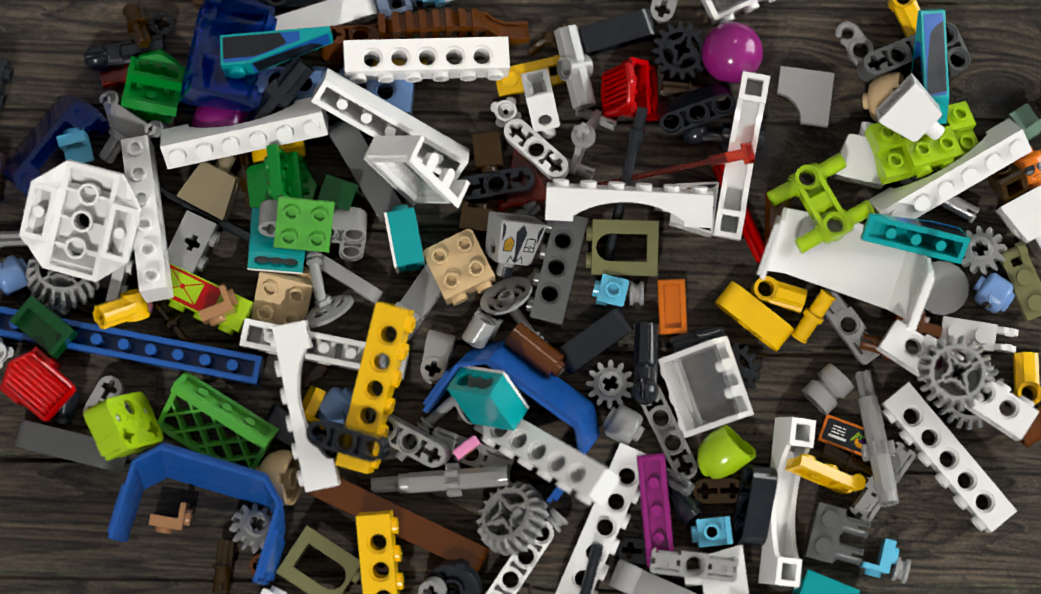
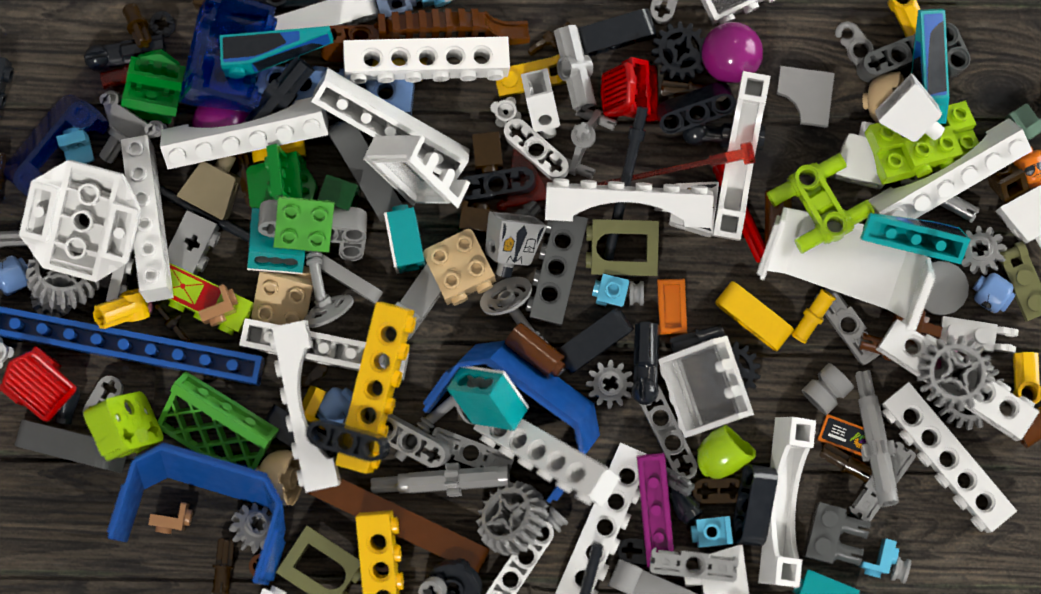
(44, 326): dark green panel -> none
(437, 351): light grey piece -> none
(466, 447): bright pink tile -> none
(481, 329): light grey piece -> none
(623, 425): light grey head -> none
(781, 294): yellow piece -> none
(825, 474): yellow plate -> none

